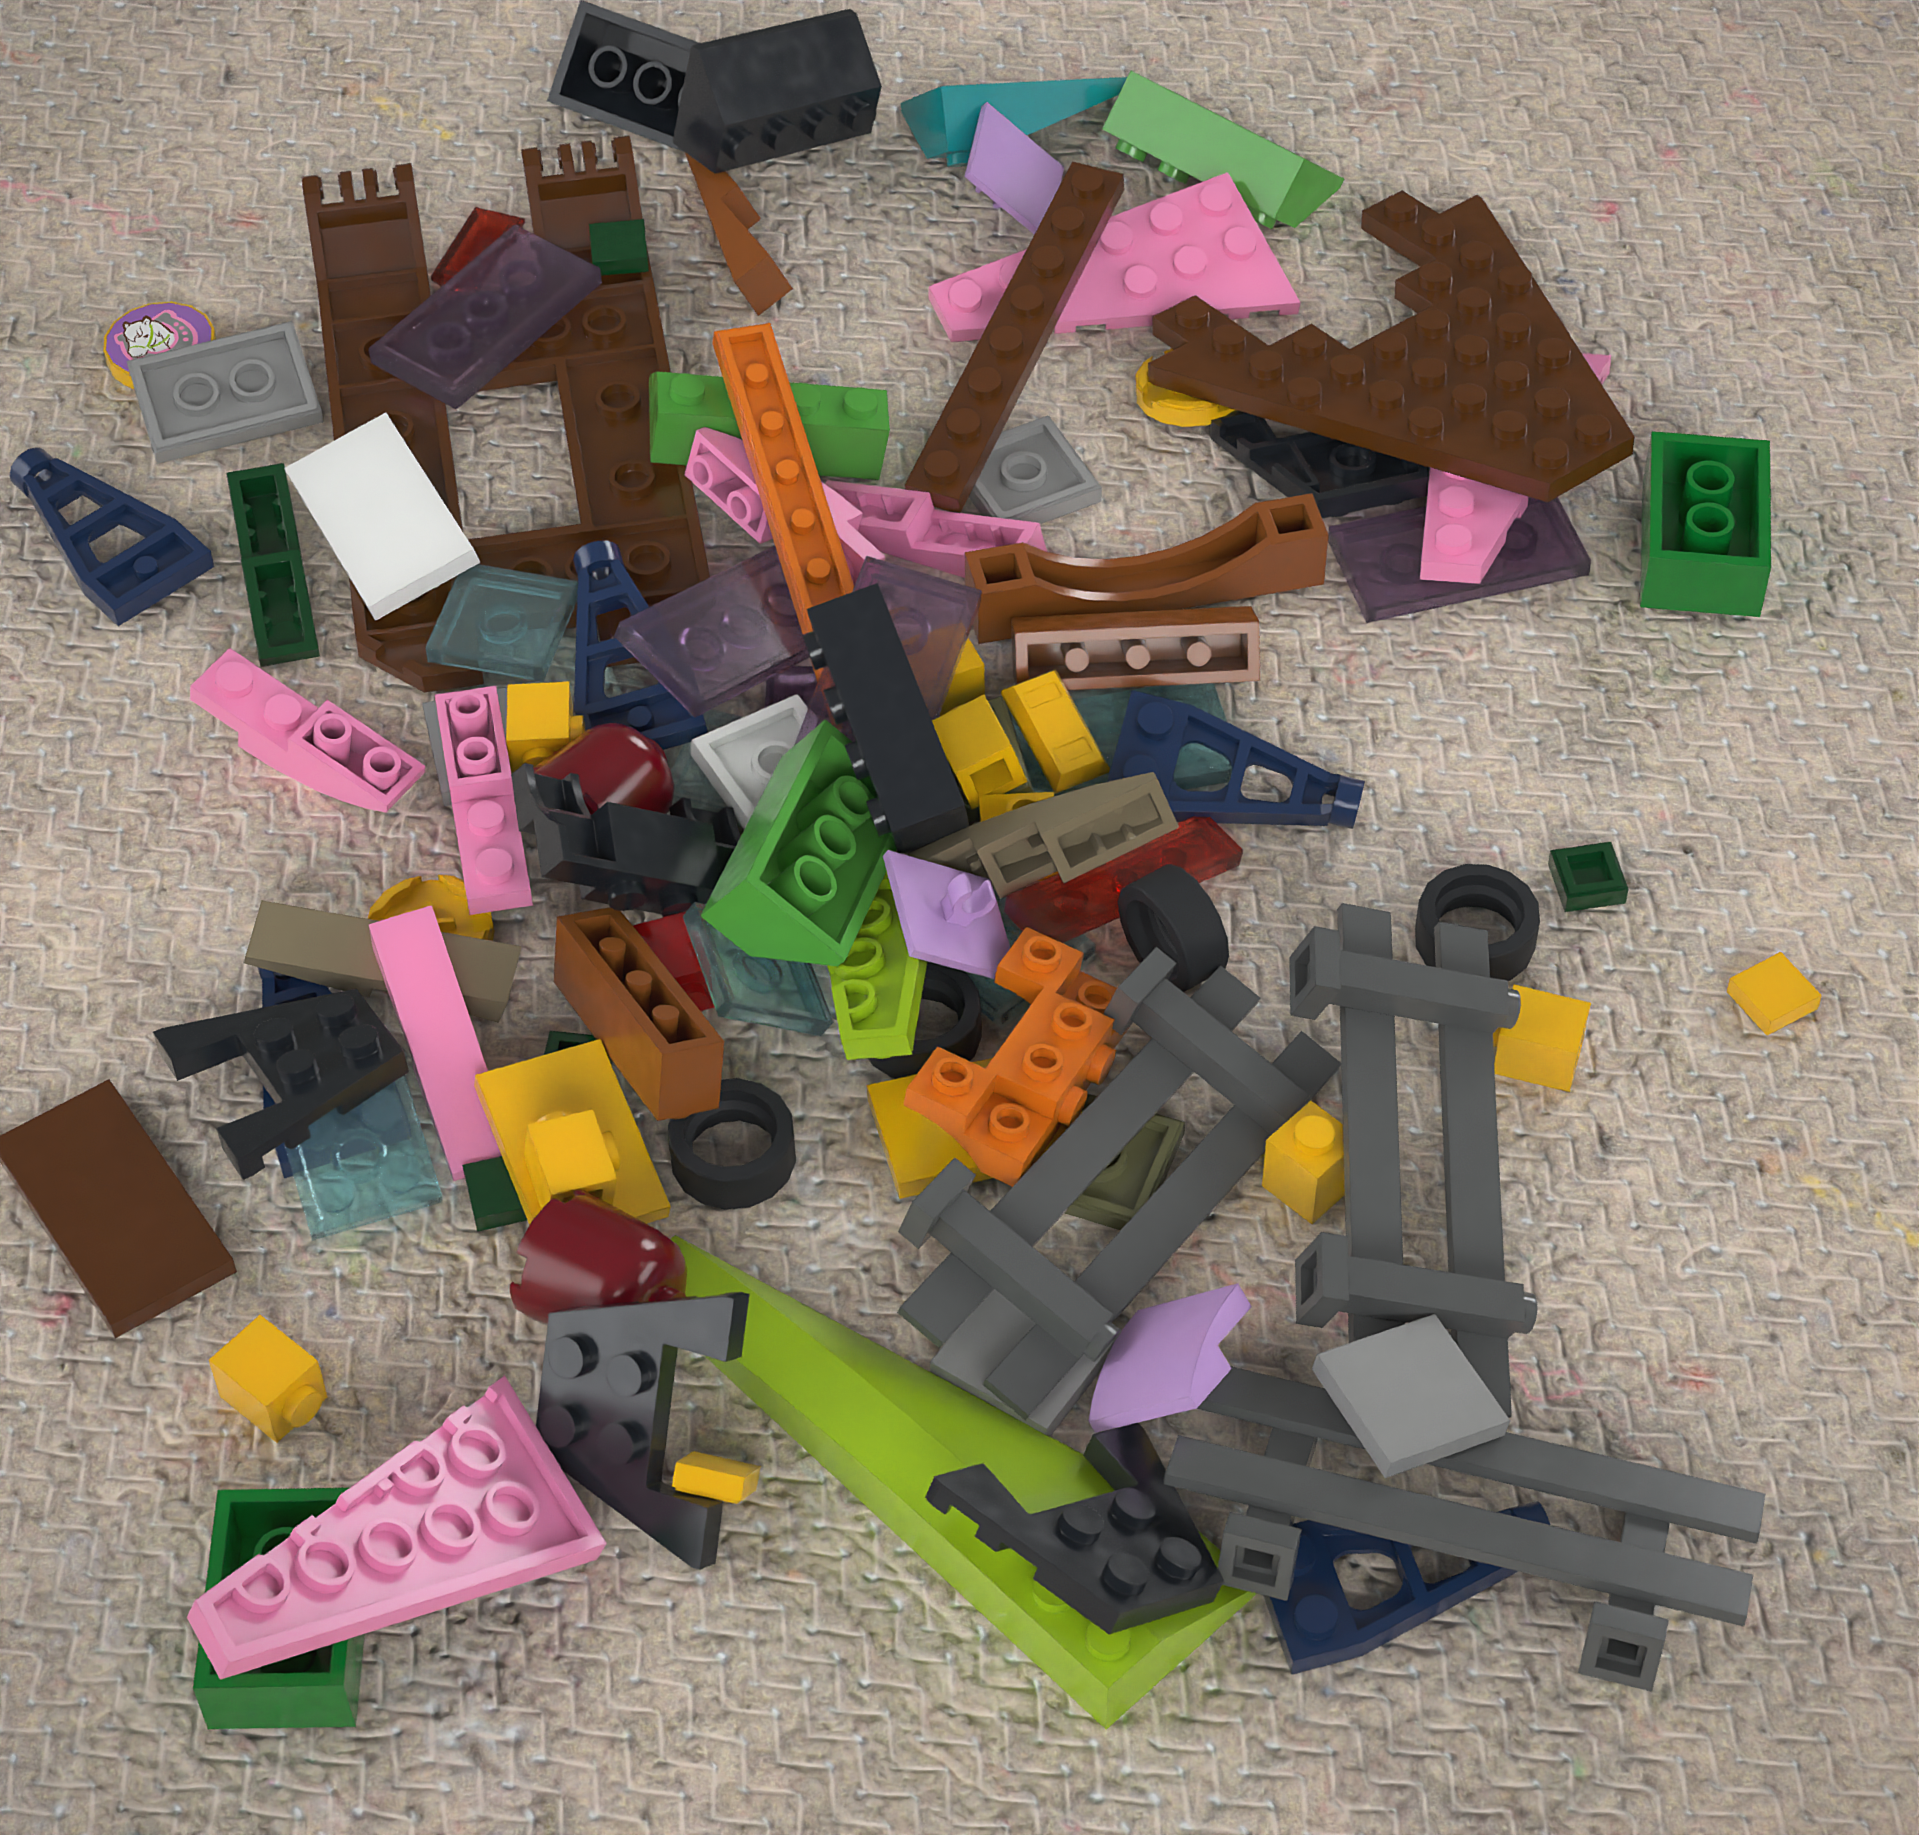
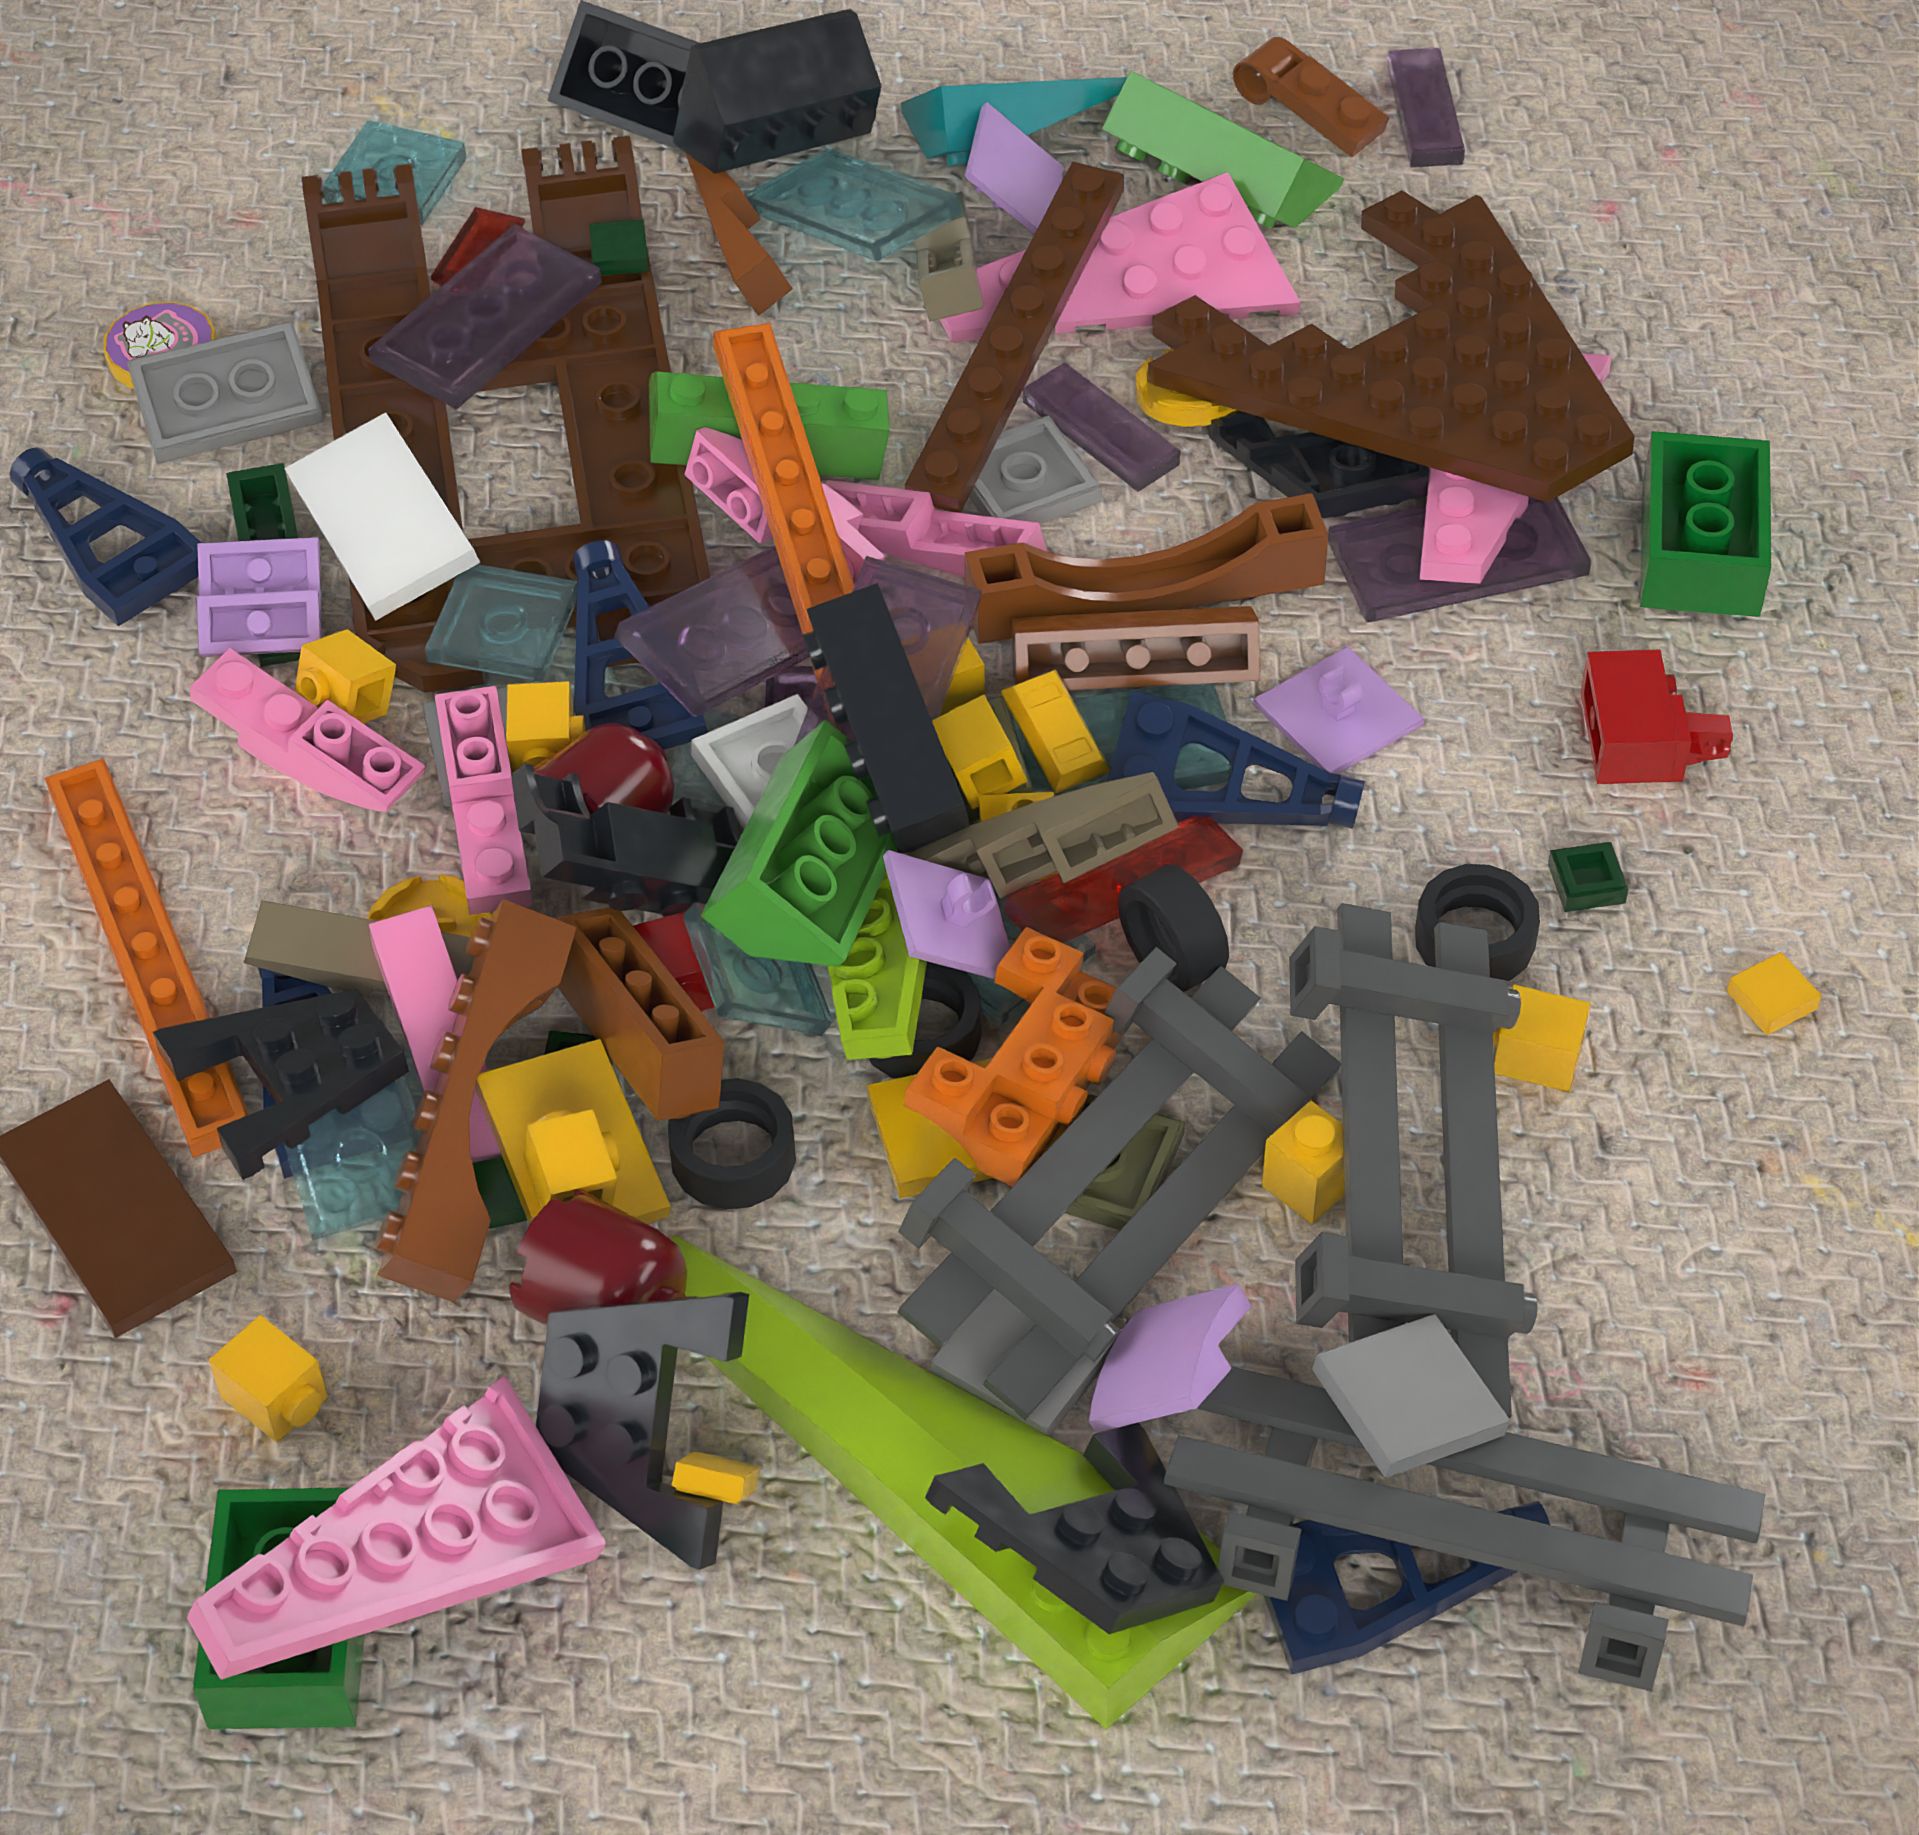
(142, 942): none -> orange tile
(259, 596): none -> lavender slope
(346, 674): none -> yellow brick
(382, 147): none -> clear light blue plate
(441, 1215): none -> dark orange arch
(854, 204): none -> clear light blue tile
(949, 268): none -> dark tan slope
(1102, 426): none -> clear purple tile
(1311, 93): none -> dark orange plate
(1338, 711): none -> lavender piece
(1425, 107): none -> clear purple tile
(1641, 723): none -> red hinge

